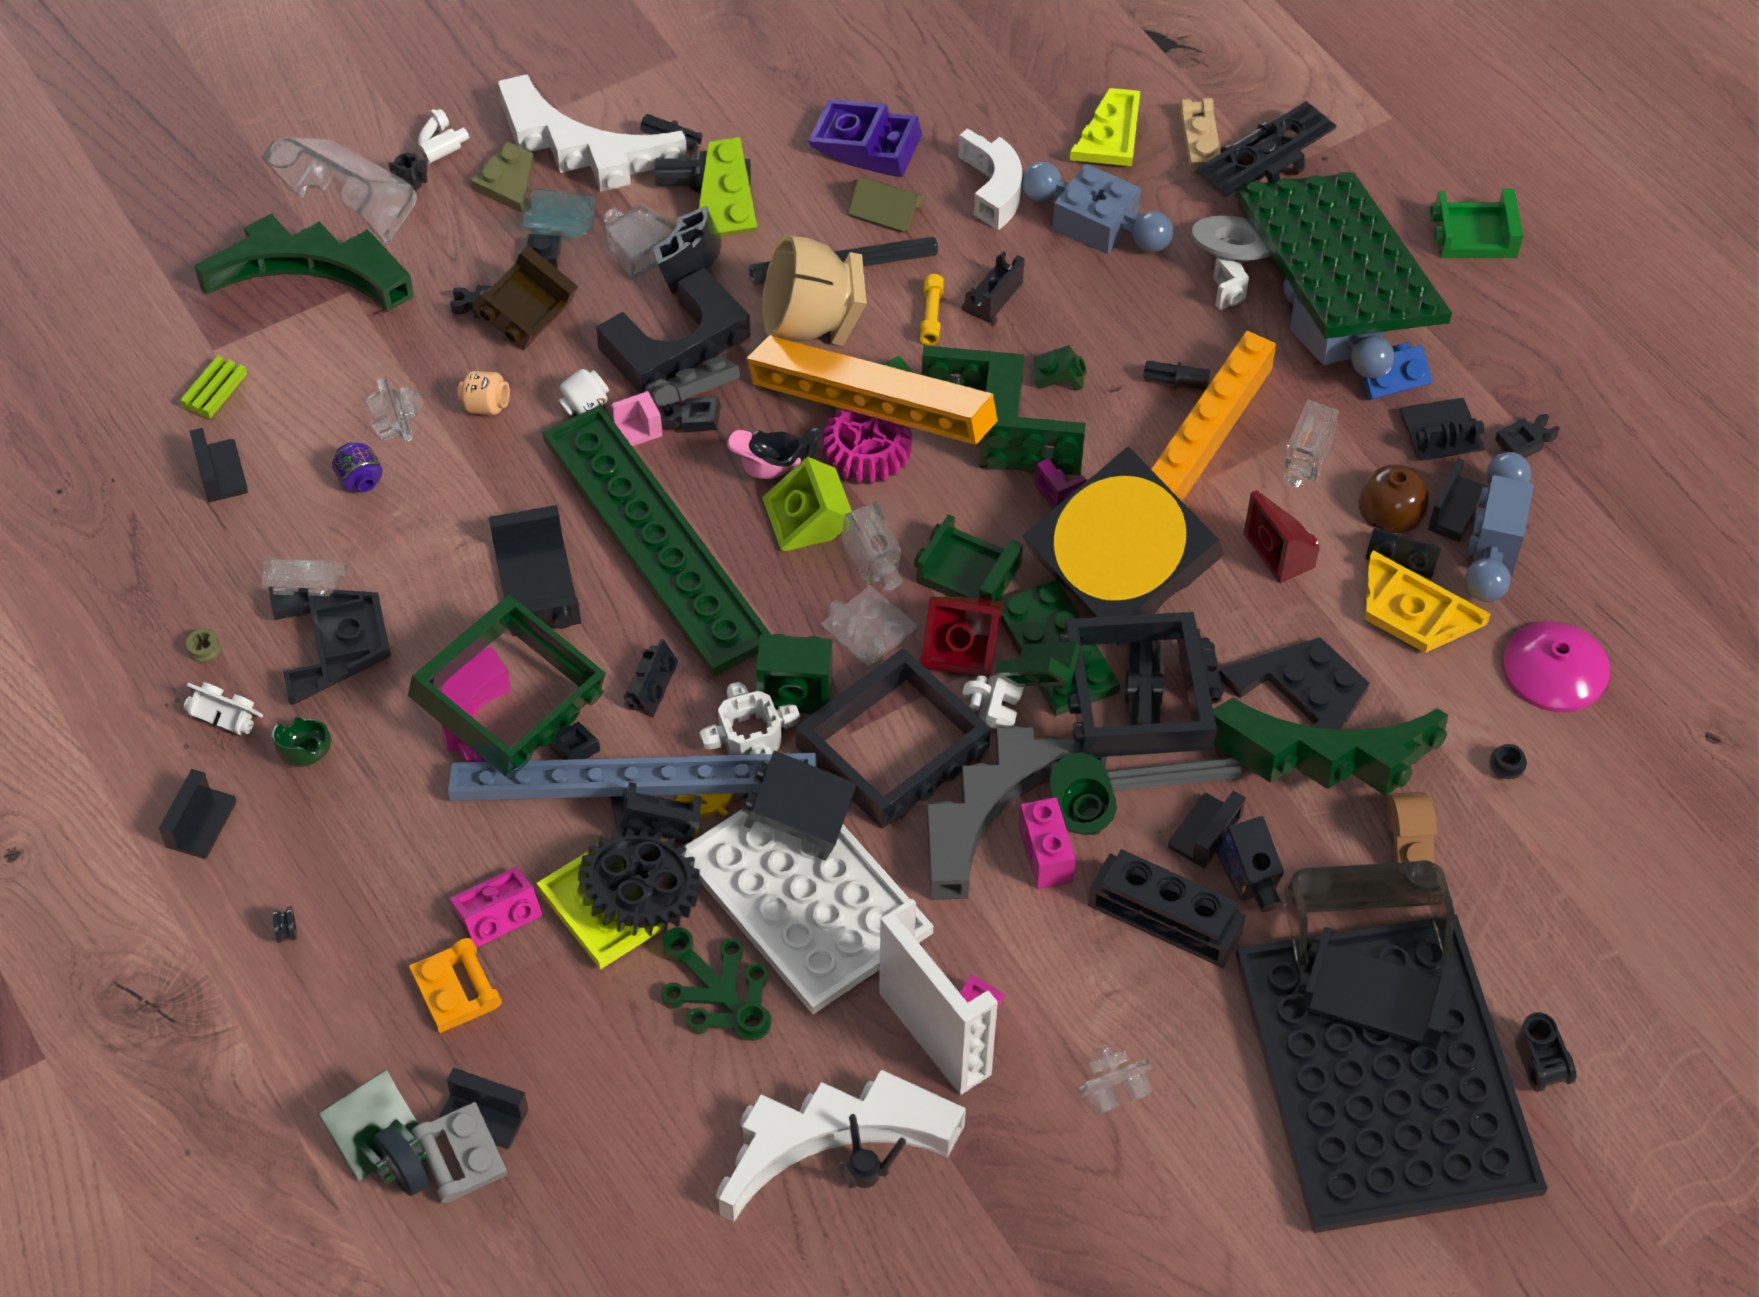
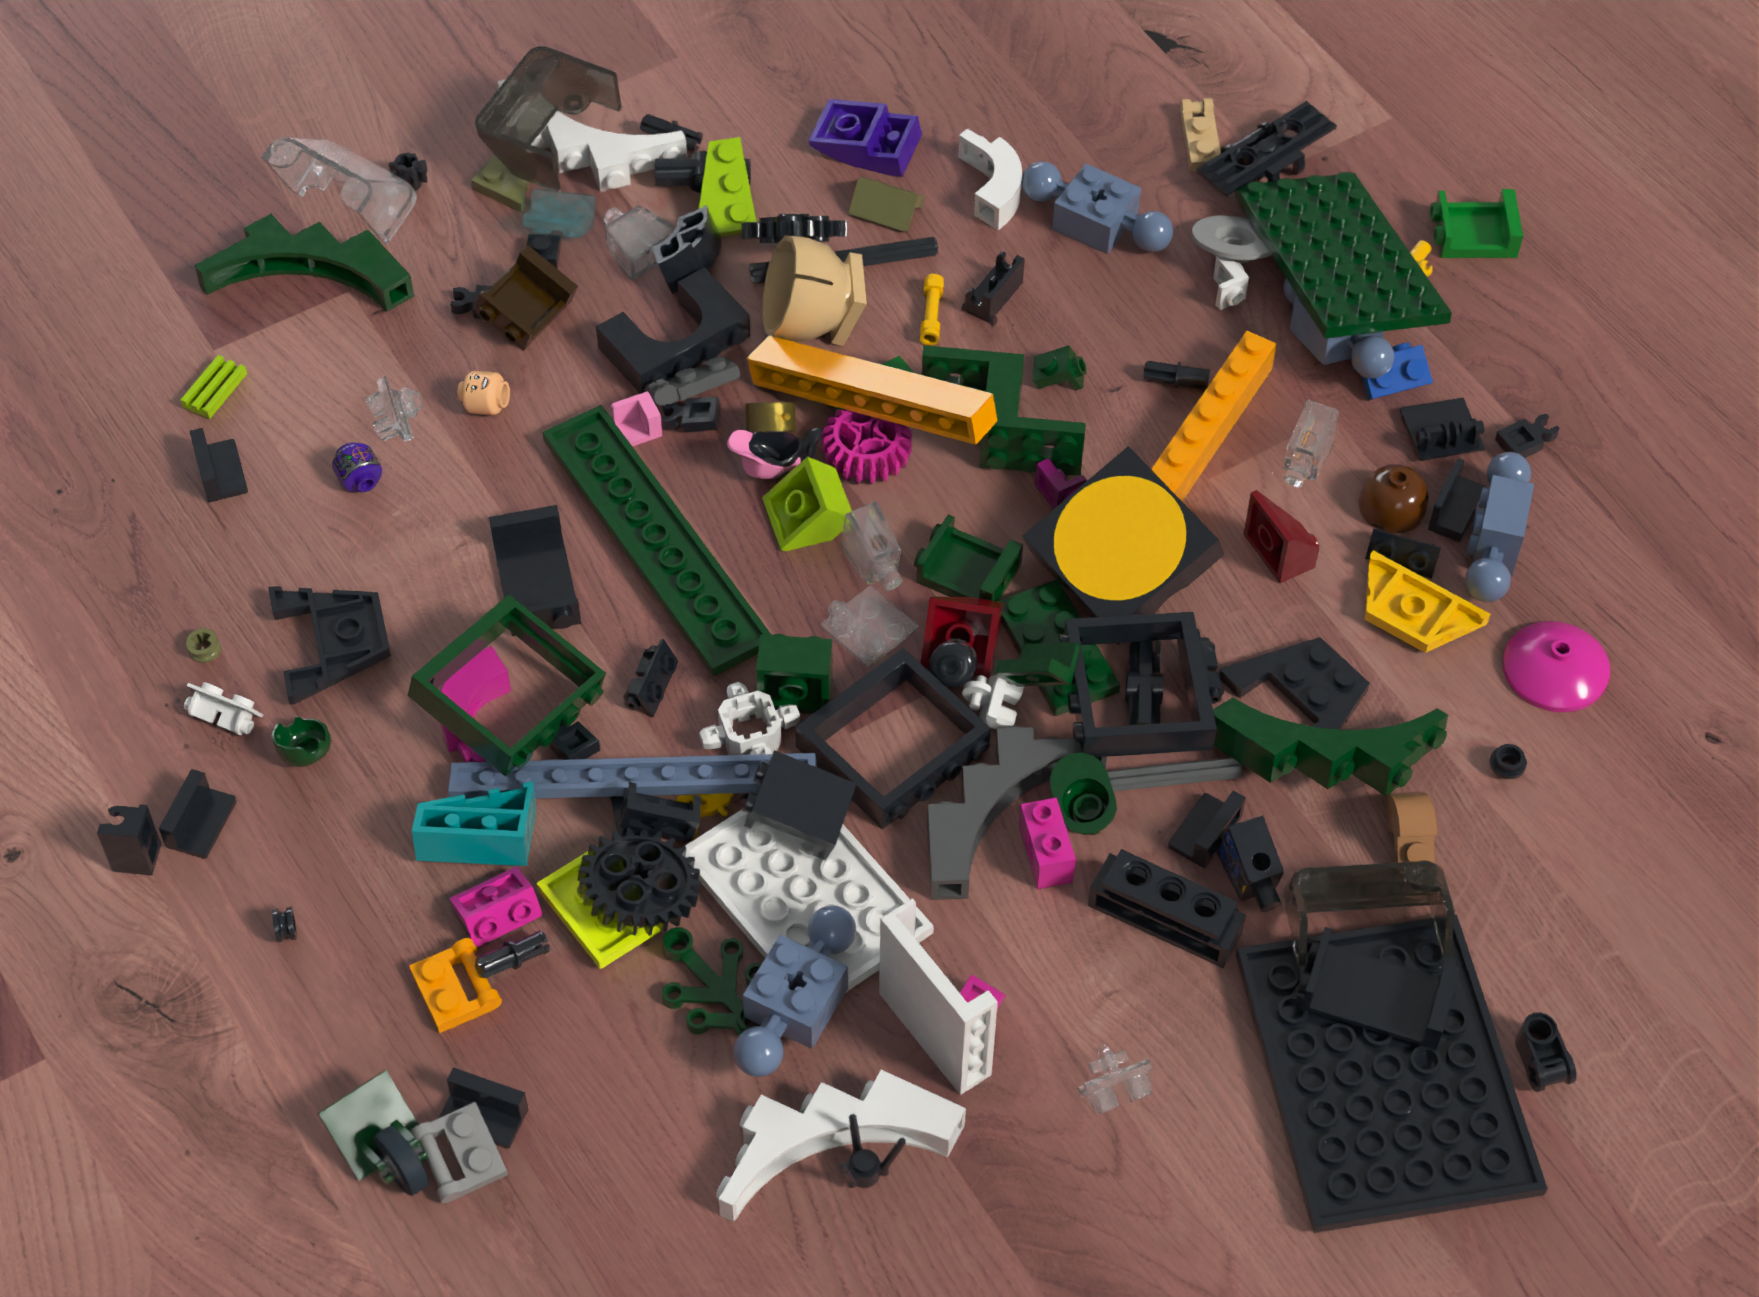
(133, 843): none -> black hinge
(292, 574): clear plate -> none
(436, 147): white plant -> none
(477, 829): none -> teal wedge
(511, 954): none -> black axle
(528, 100): none -> clear smoke windscreen
(583, 392): white head -> none
(770, 417): none -> clear yellow piece
(775, 228): none -> black gear
(795, 991): none -> sand blue brick
(953, 662): none -> black head
(1111, 131): neon yellow wing -> none
(1419, 253): none -> yellow arm

